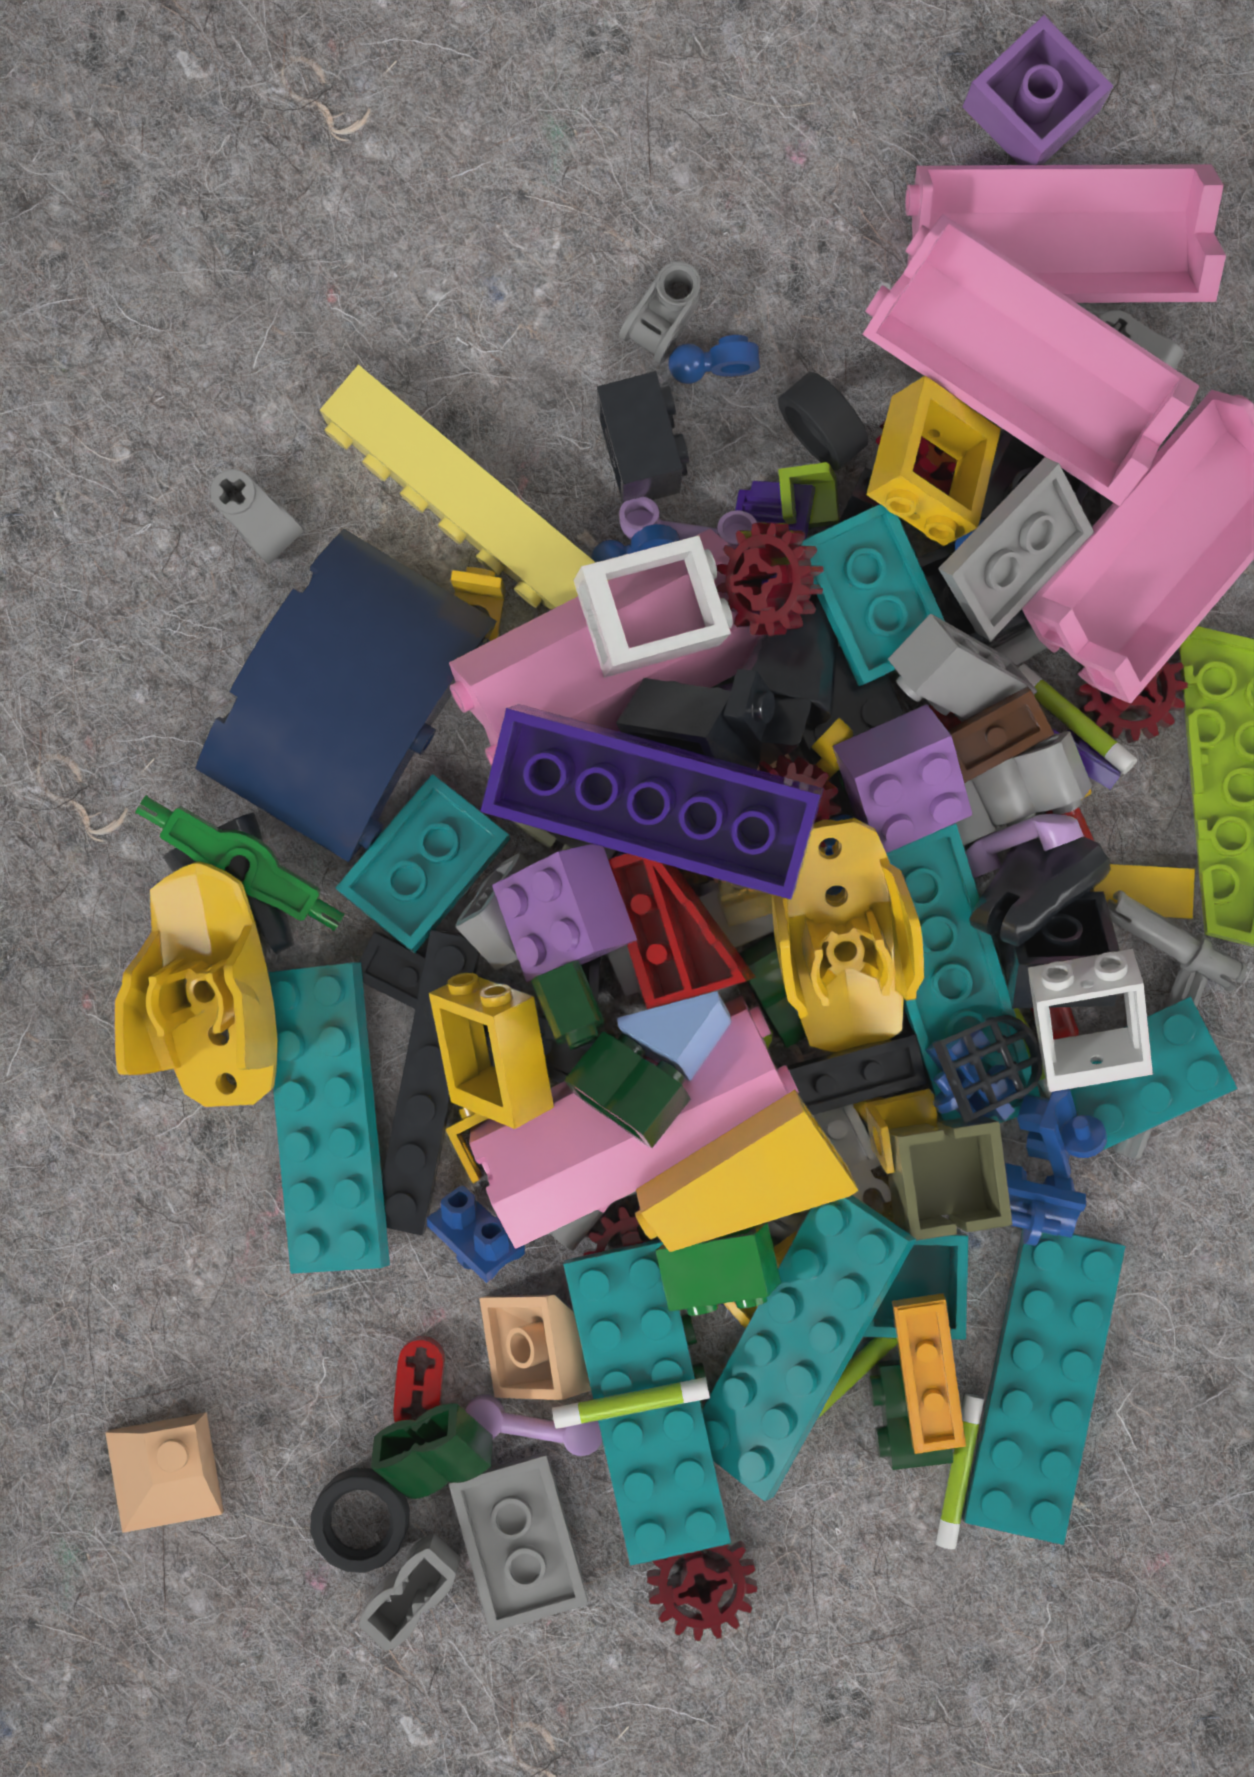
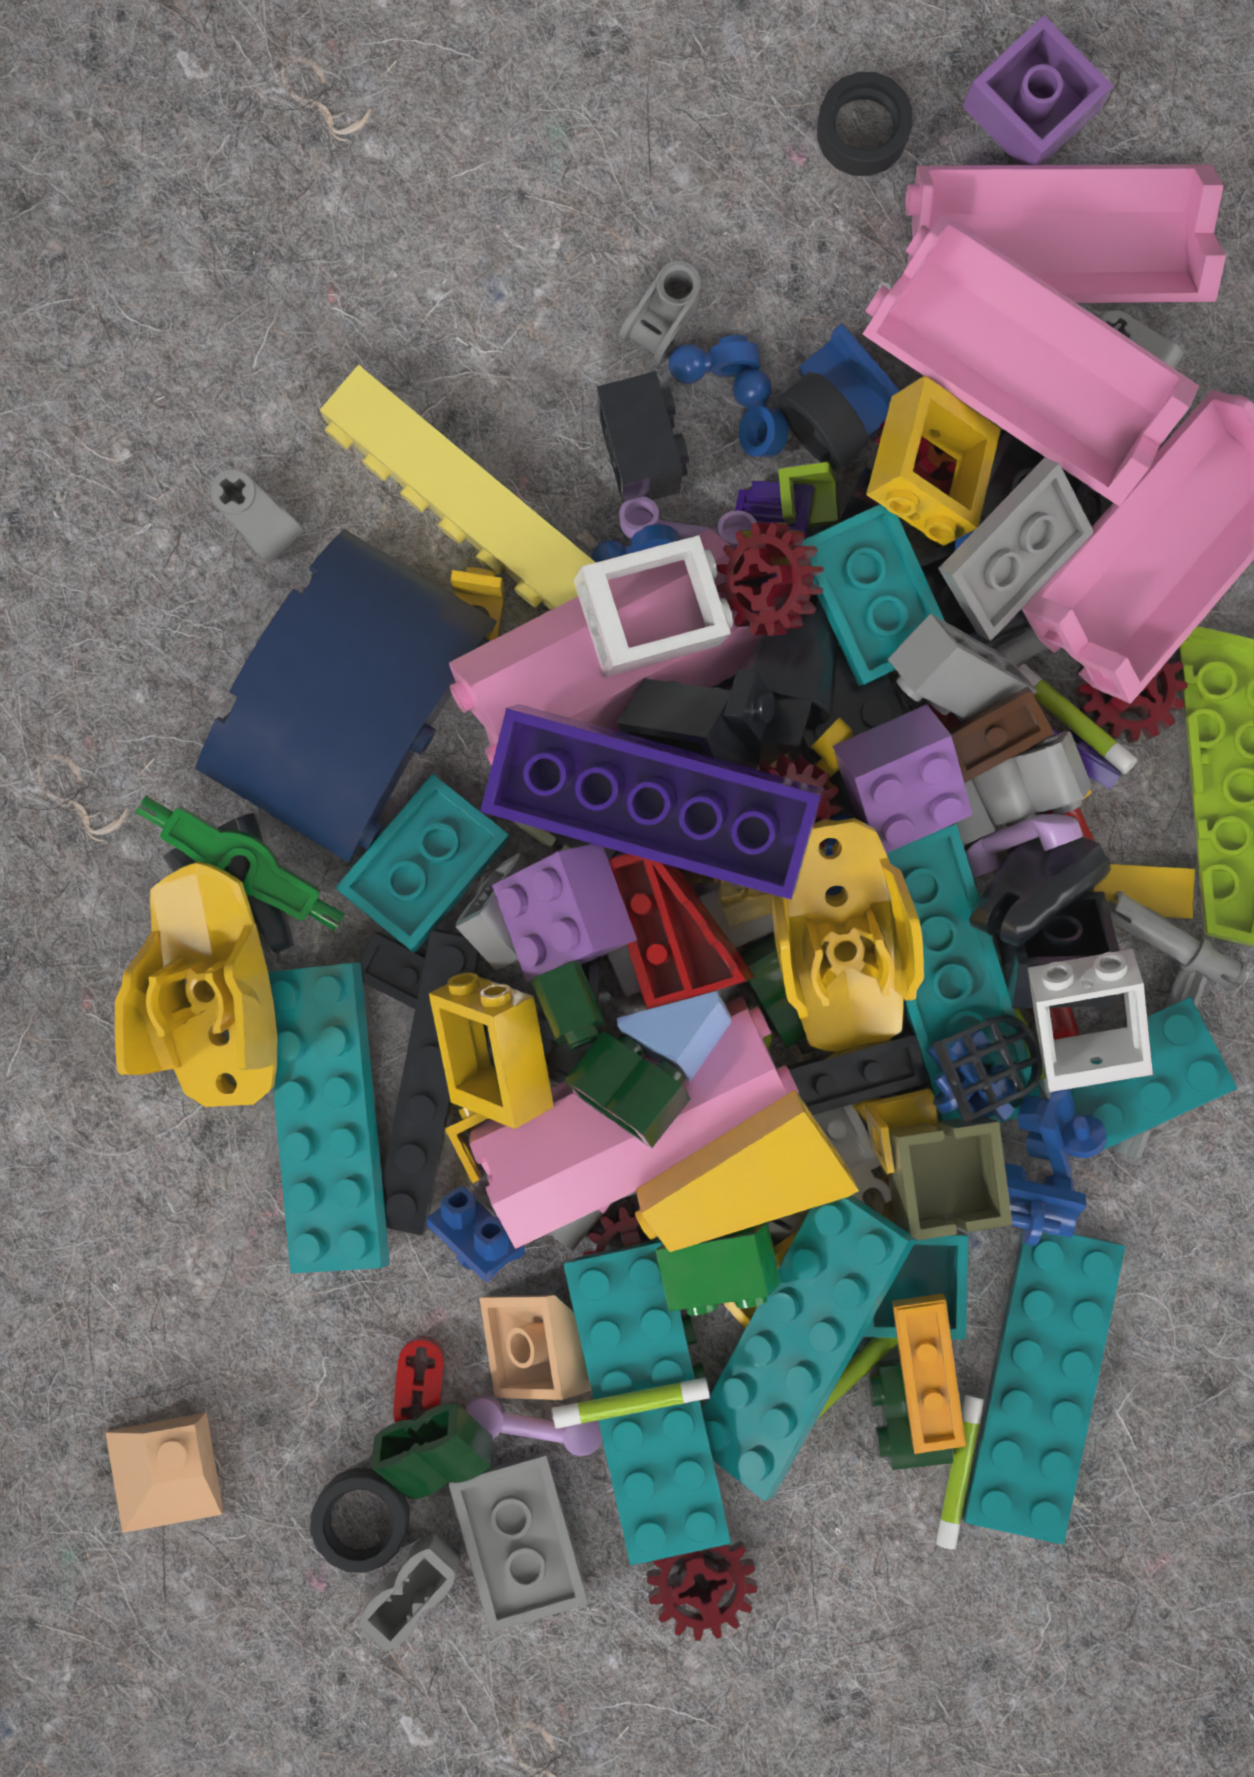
(762, 428): none -> blue plate
(855, 376): none -> blue panel
(871, 87): none -> black tyre

